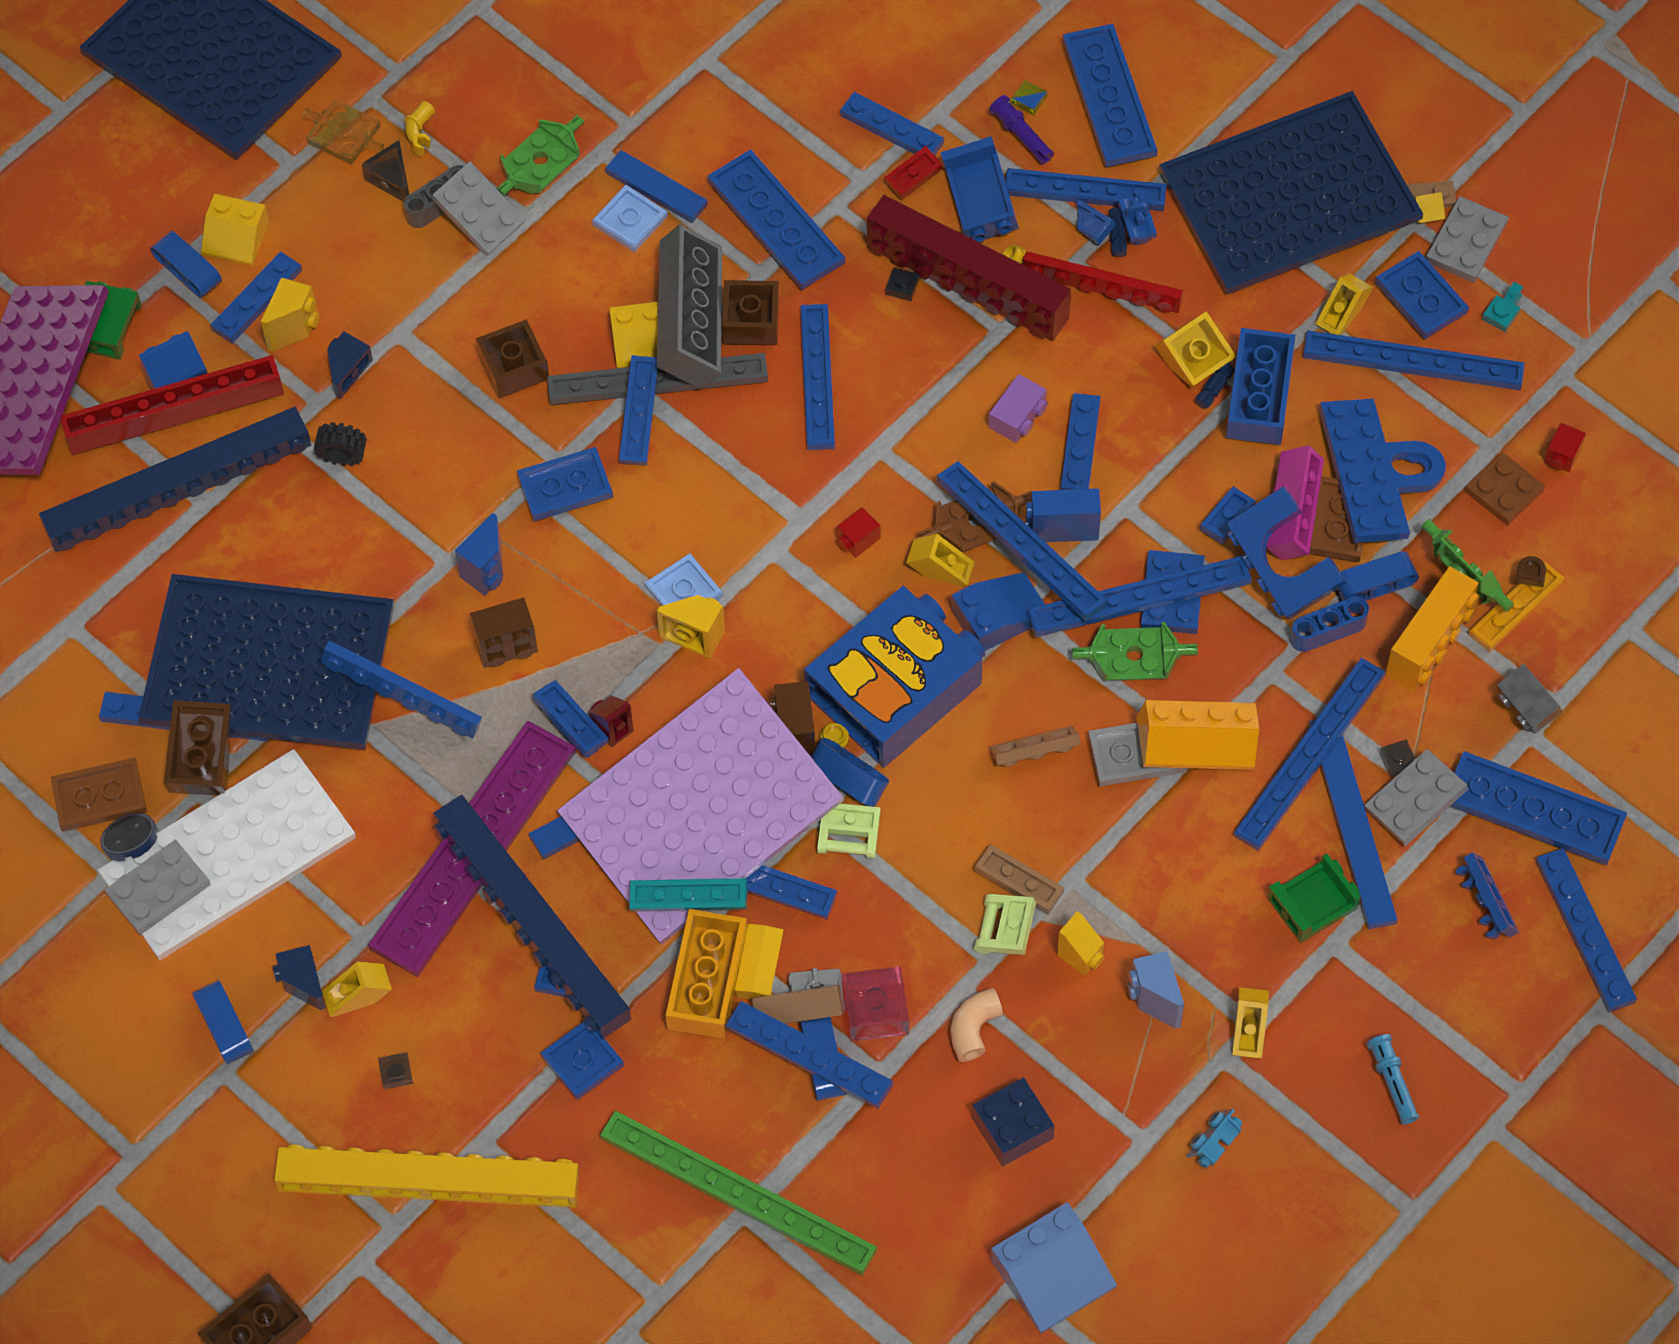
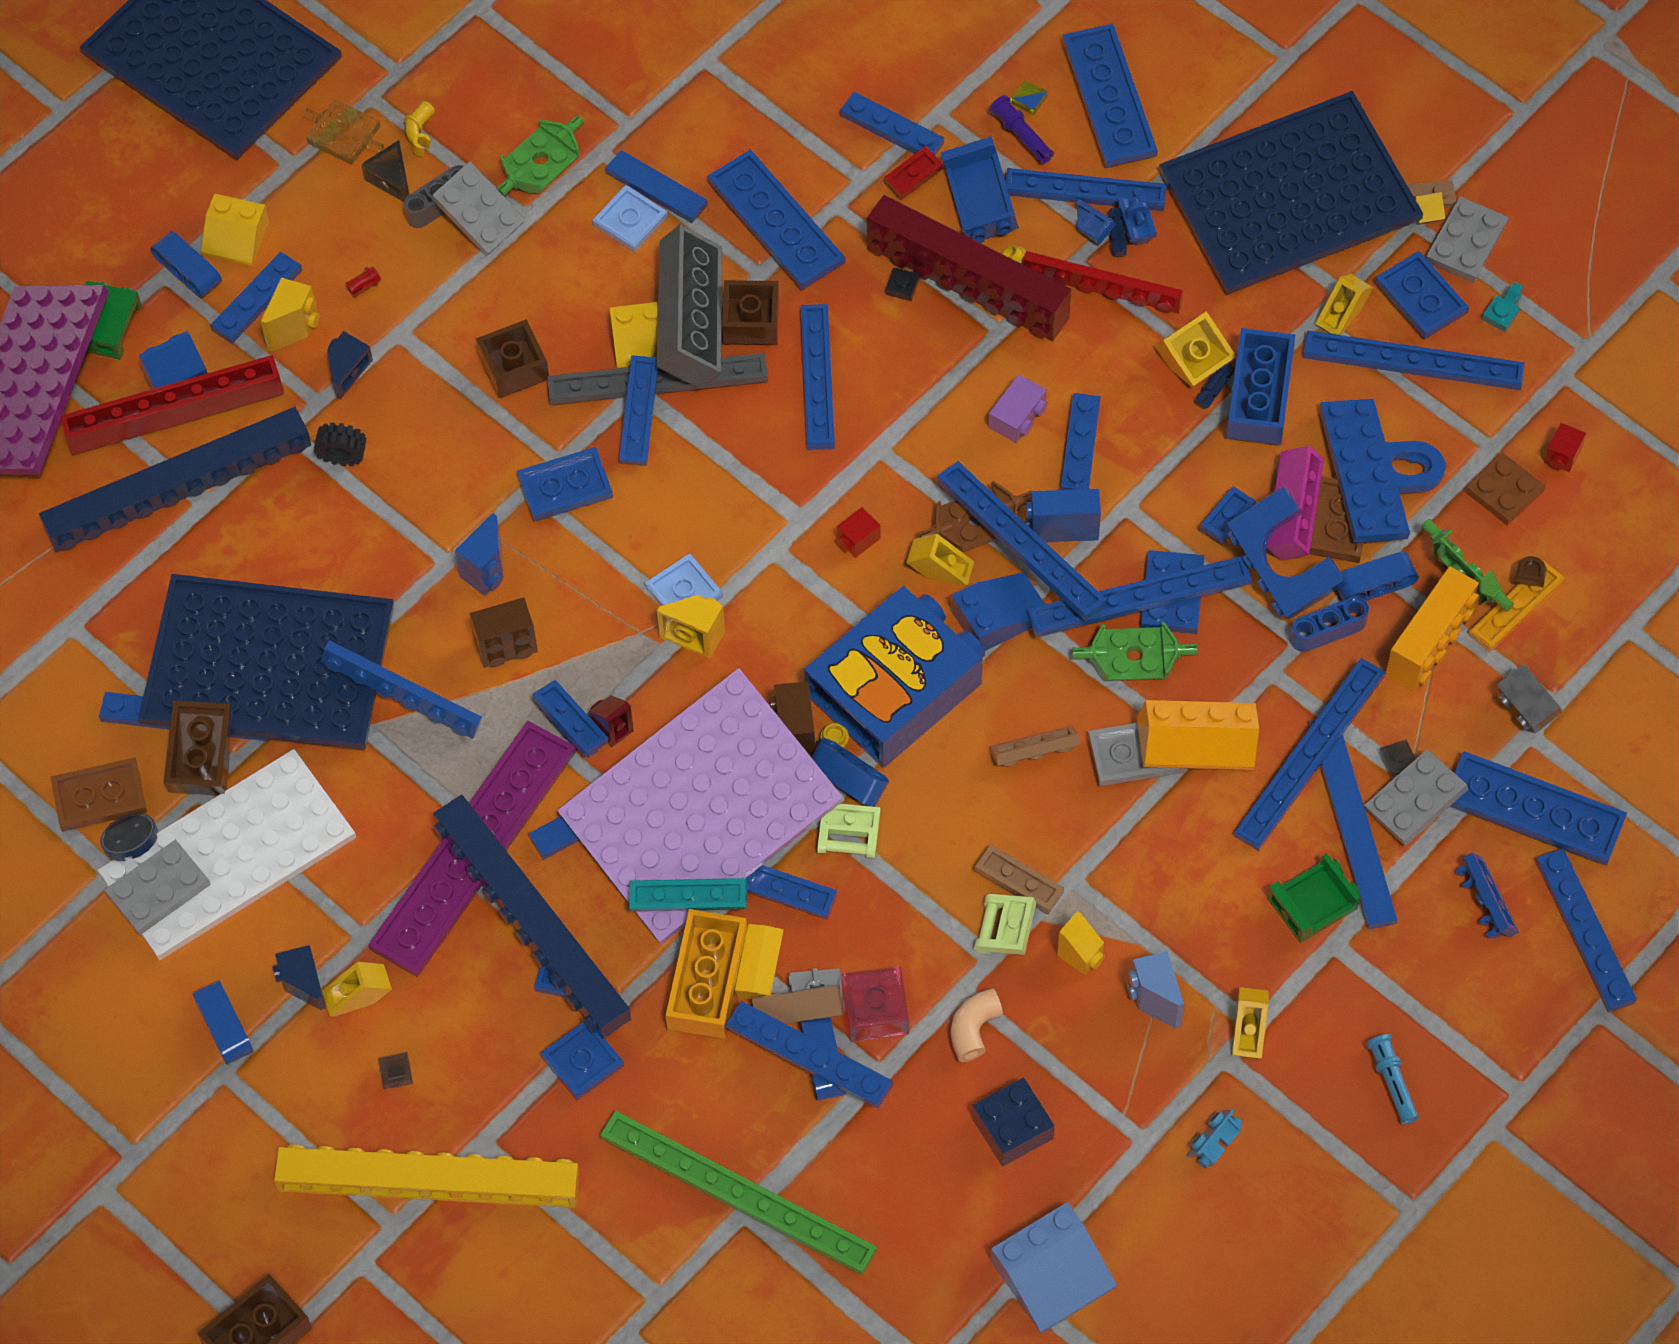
(363, 281): none -> red pin

